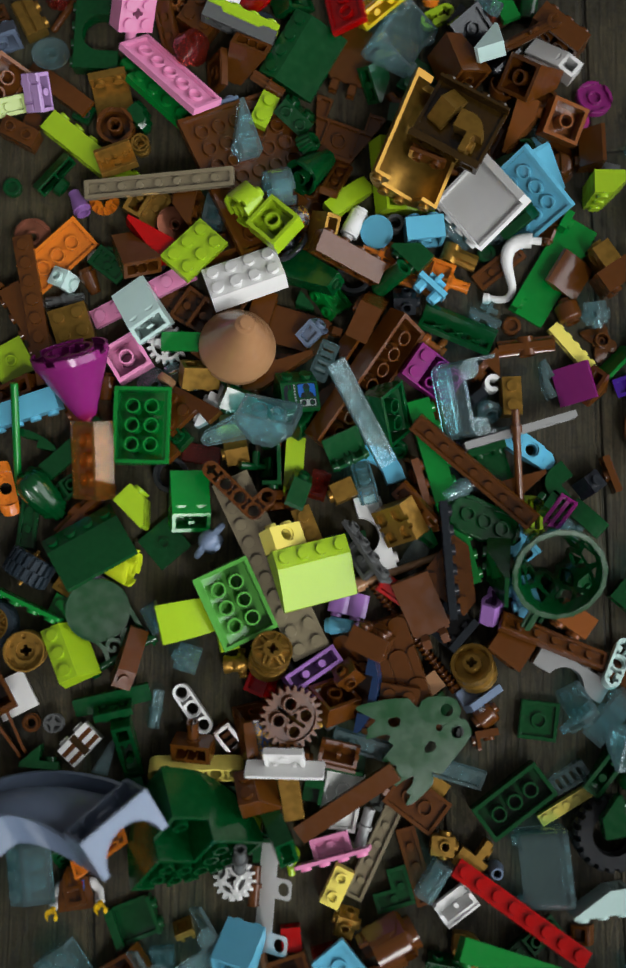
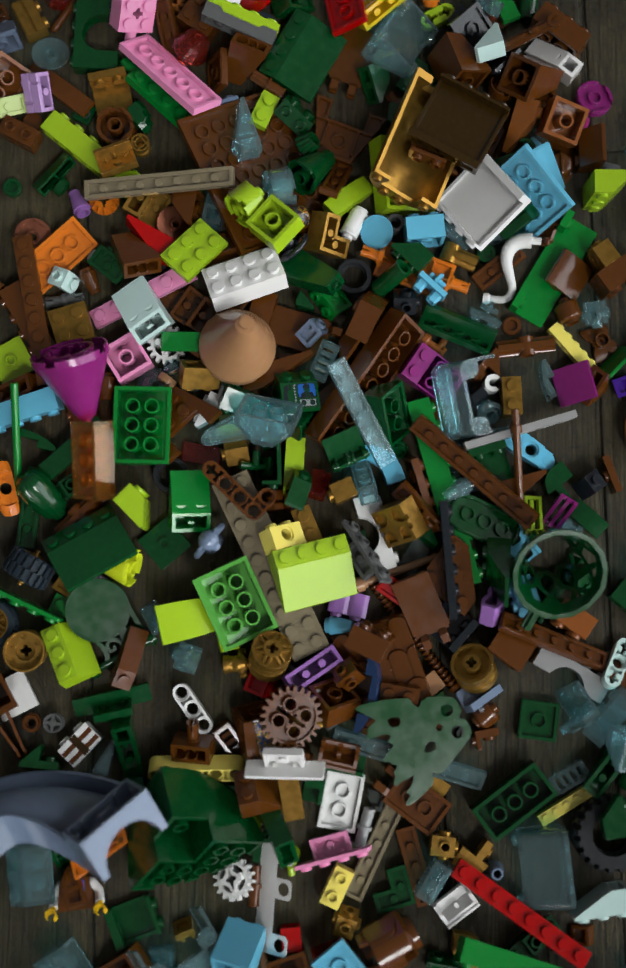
(156, 708): clear light blue axle -> none
(182, 439): dark green tile -> none
(240, 859): dark grey pin -> none
(346, 256): brick -> none
(347, 802): reddish brown tile -> none
(446, 108): pearl gold slope -> none
(471, 128): pearl gold brick -> none
(545, 502): dark green tile -> none

